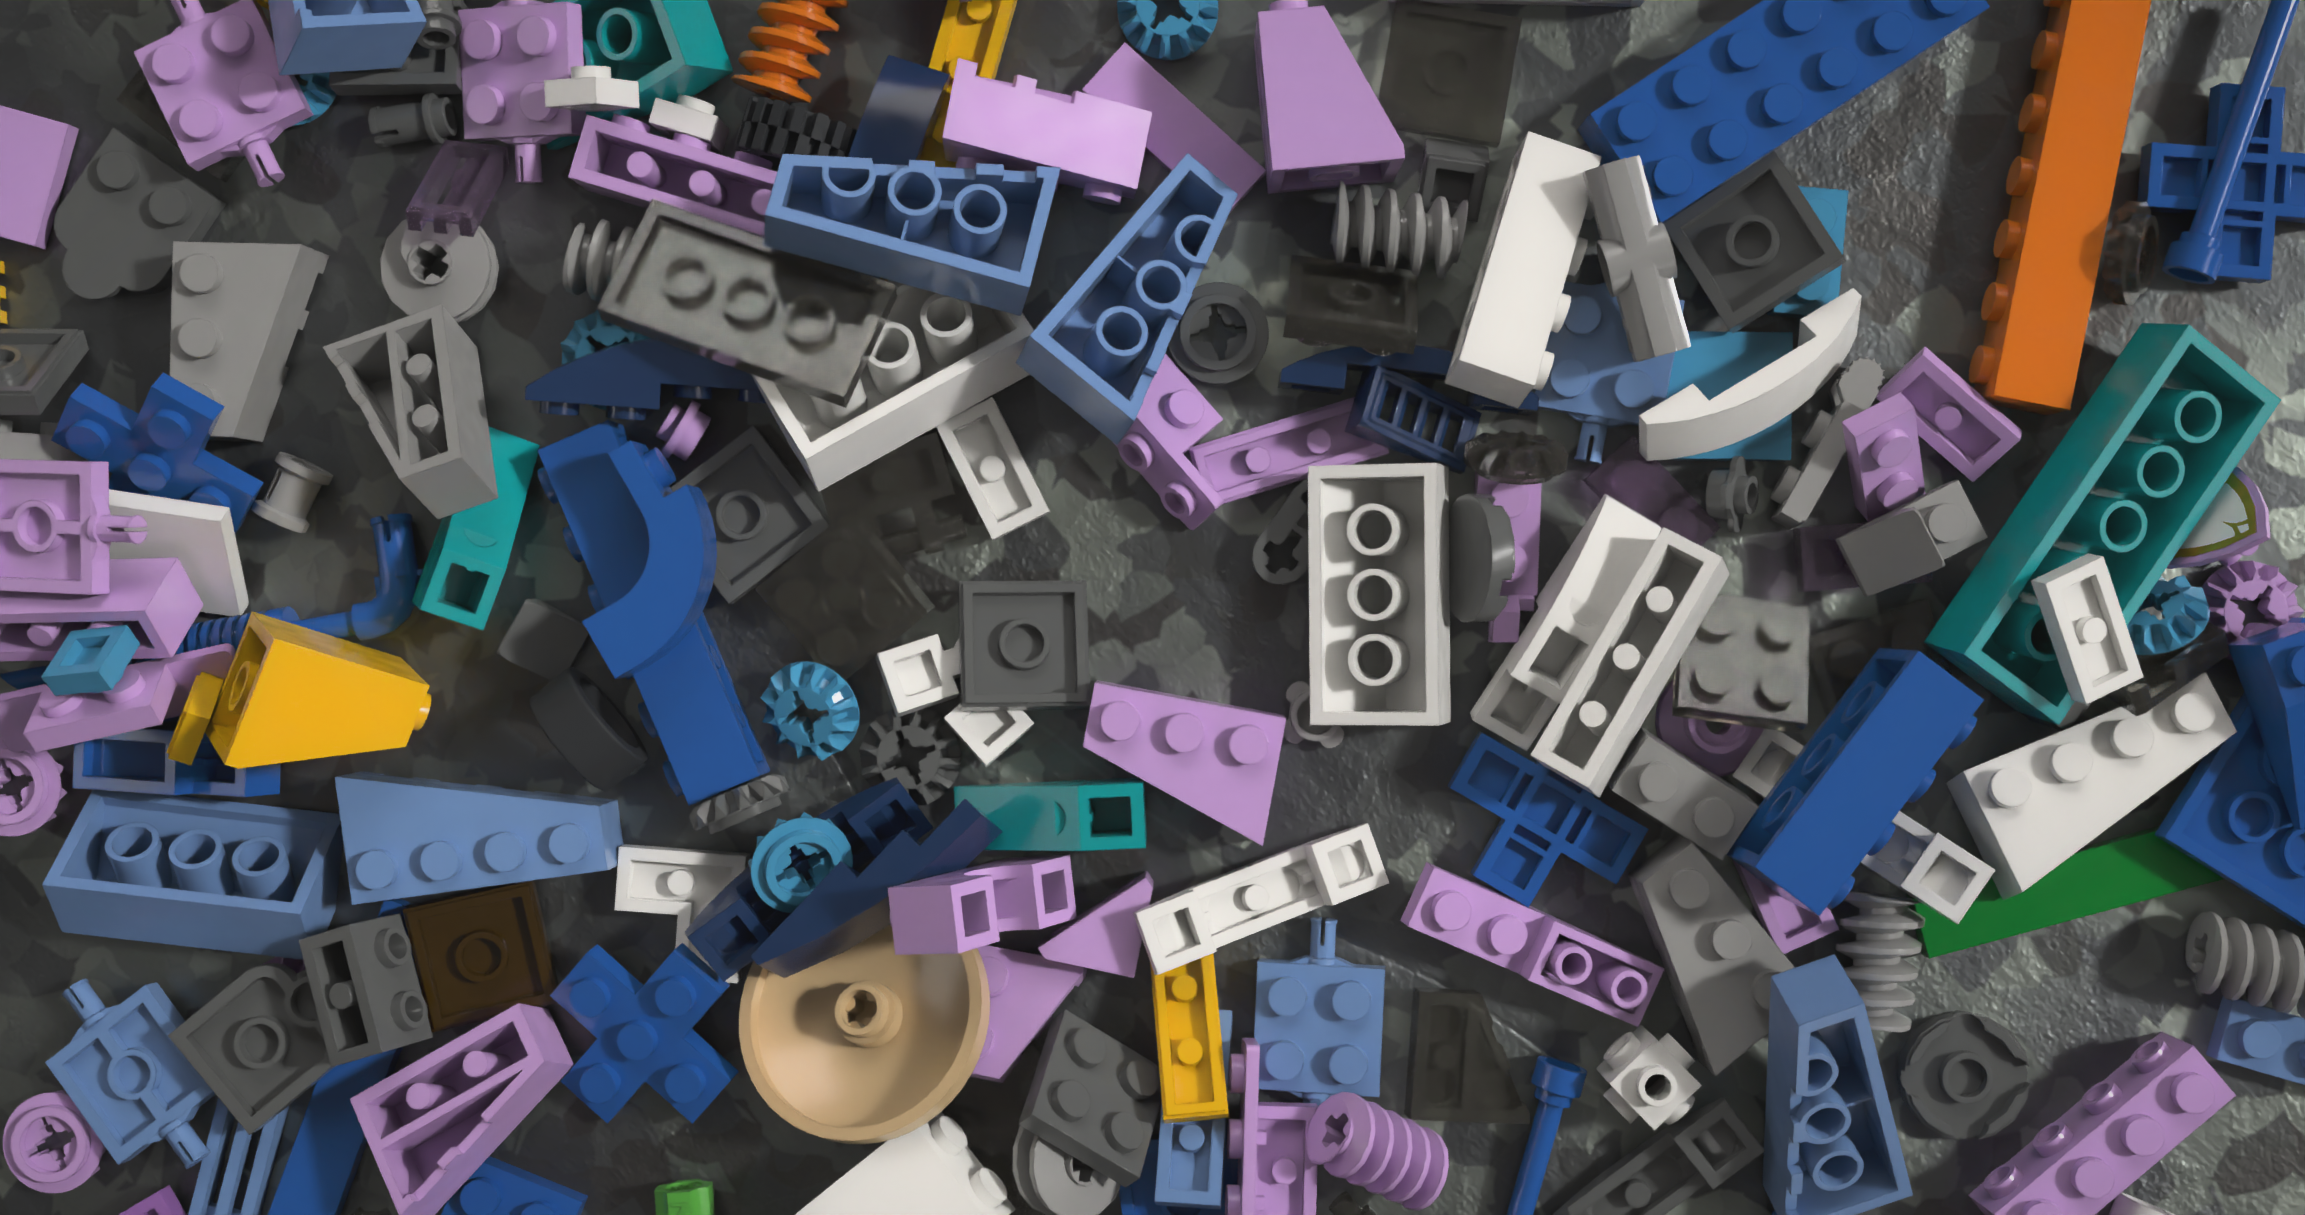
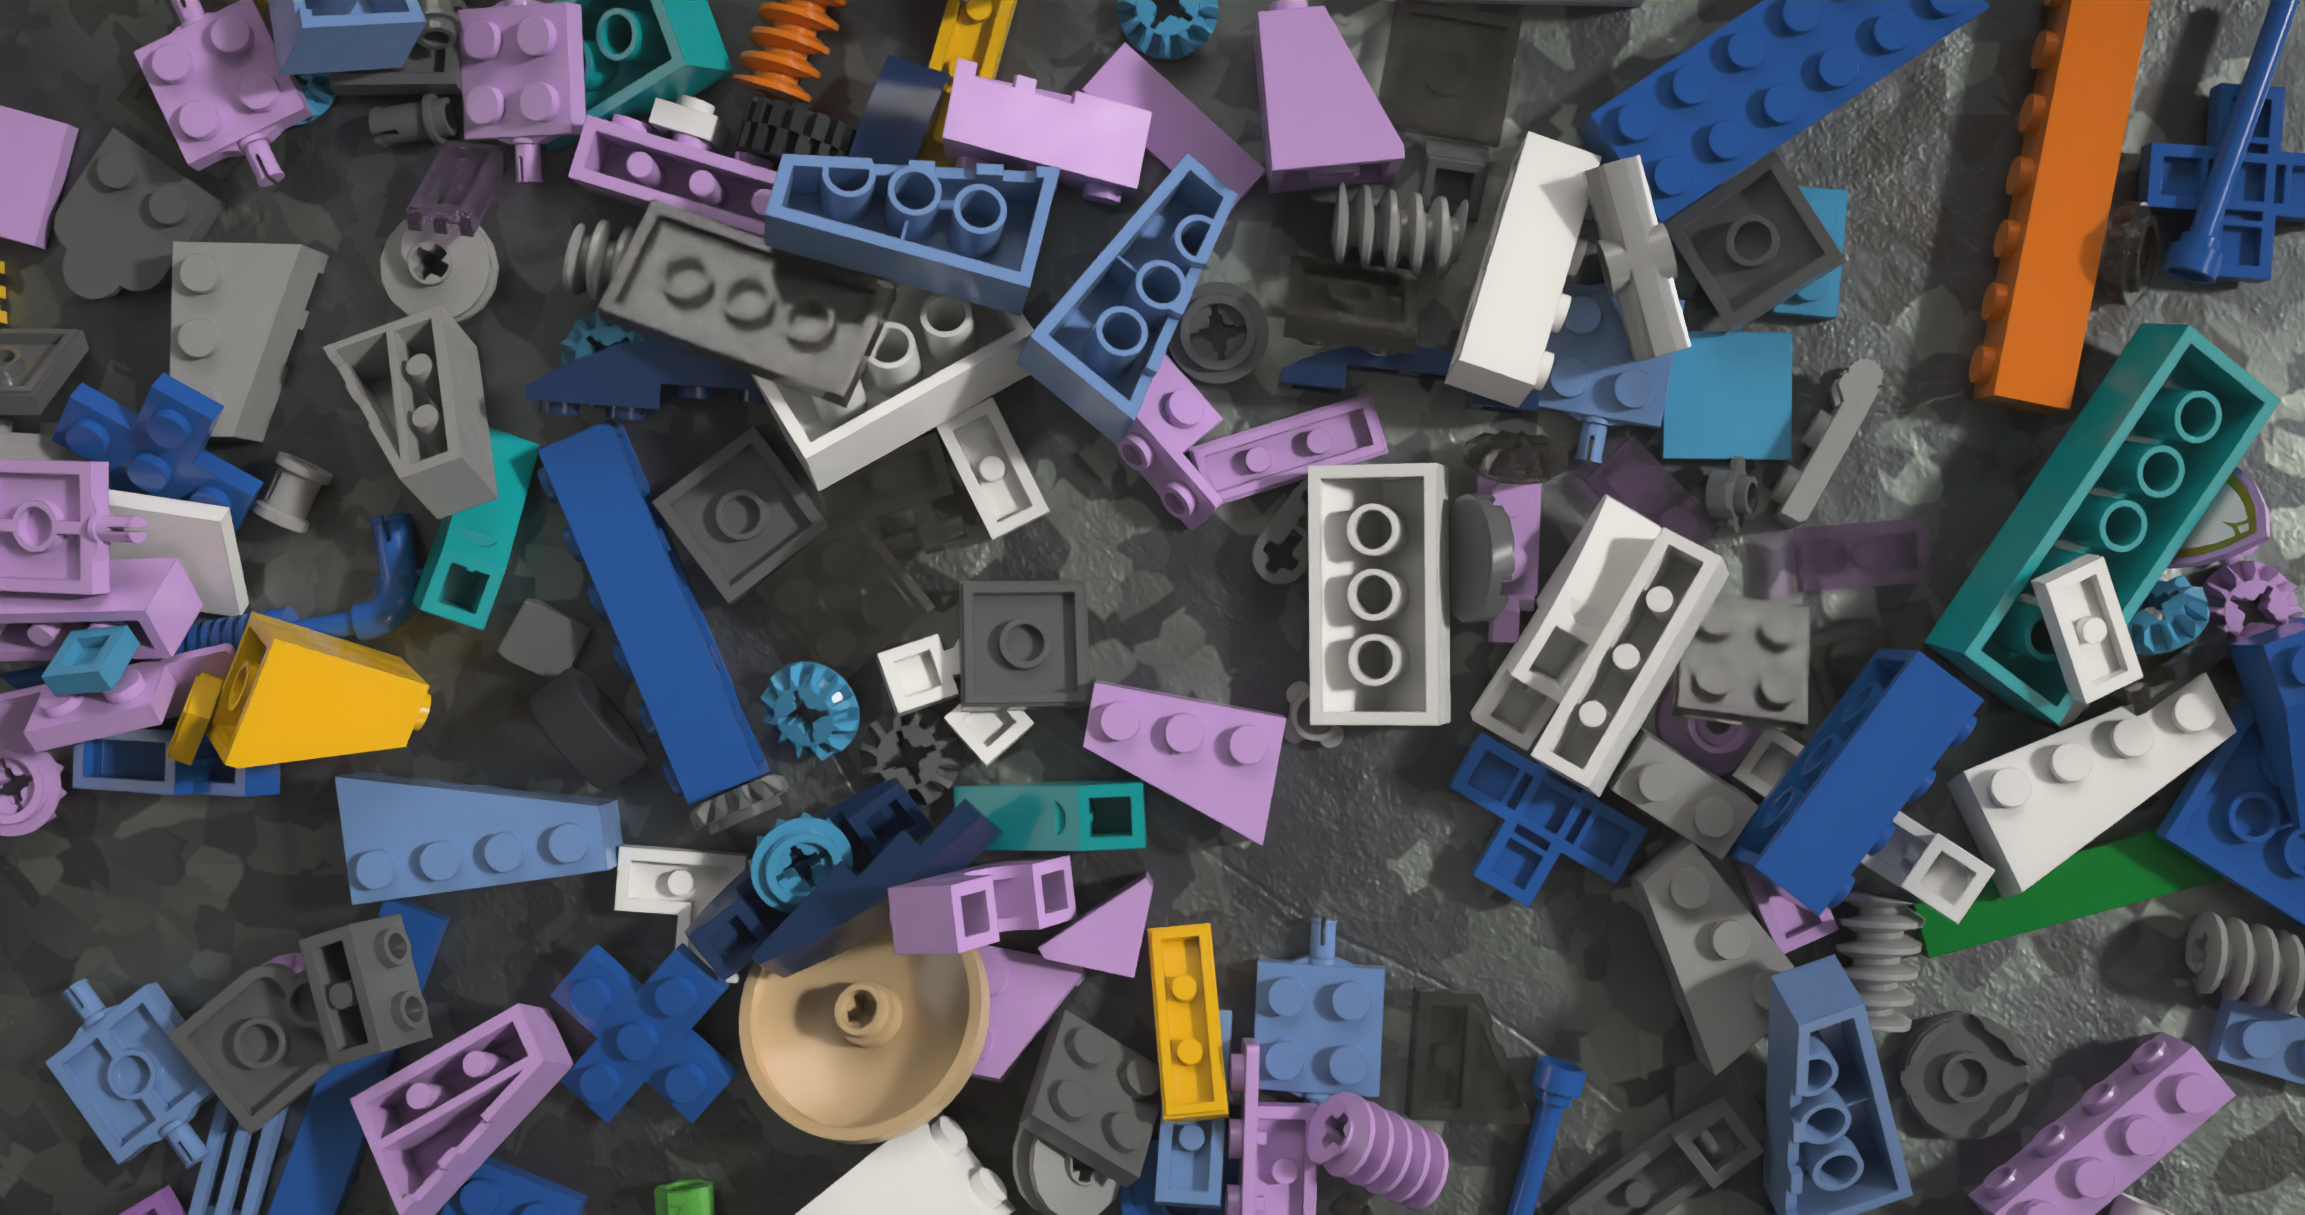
(48, 1169): lavender gear -> none
(197, 873): medium blue slope -> none
(481, 953): dark brown tile -> none
(591, 91): white plate -> none
(677, 571): blue arch -> none
(682, 430): lavender plate -> none
(1259, 896): white slope -> none
(1366, 424): dark blue slope -> none
(1532, 944): lavender slope -> none
(1634, 1060): white brick -> none
(1694, 425): white slope -> none
(1884, 456): lavender plate -> none
(1911, 539): light grey slope -> none
(1953, 414): lavender plate -> none

